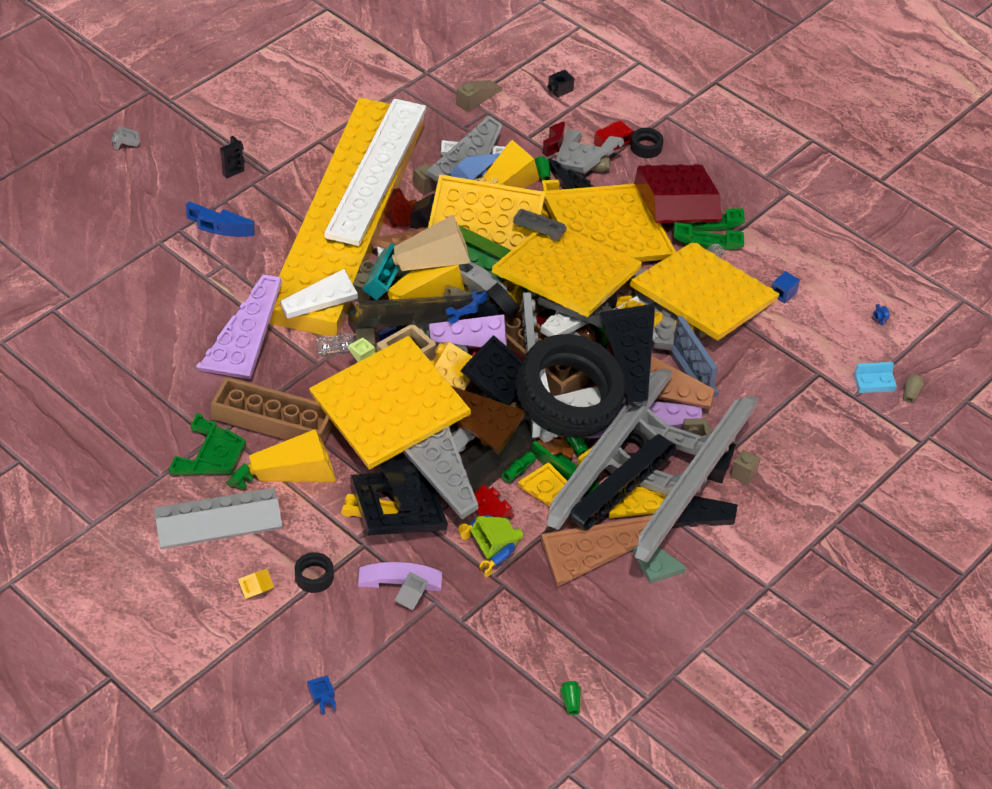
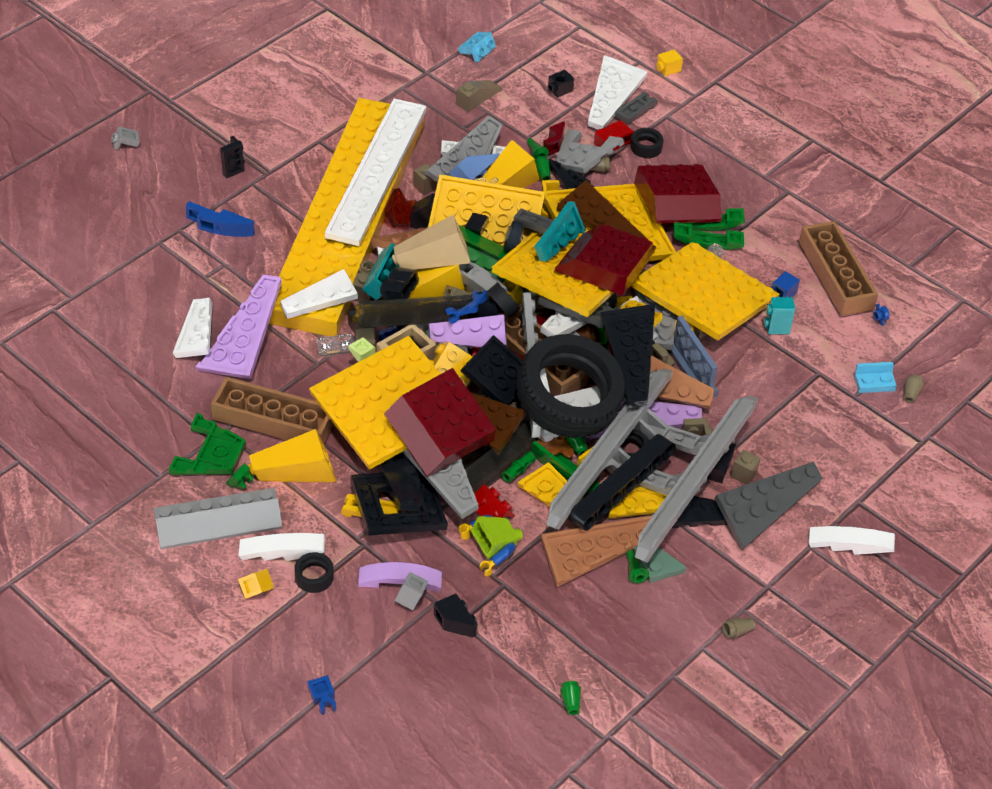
(196, 331): none -> white wing
(285, 545): none -> white slope
(399, 283): none -> black brick
(440, 422): none -> dark red slope
(454, 616): none -> black slope
(477, 223): none -> black slope
(478, 45): none -> medium azure bracket
(513, 235): none -> black wheel
(536, 149): none -> green cone
(560, 232): none -> teal wing
(597, 210): none -> reddish brown wing
(607, 258): none -> dark red slope
(613, 89): none -> white wing
(636, 107): none -> dark grey plate
(637, 571): none -> green cone
(662, 354): none -> dark tan bracket
(669, 62): none -> yellow brick
(737, 626): none -> dark tan cone
(760, 503): none -> dark grey wing
(779, 315): none -> teal brick
(838, 268): none -> medium nougat brick
(852, 538): none -> white slope

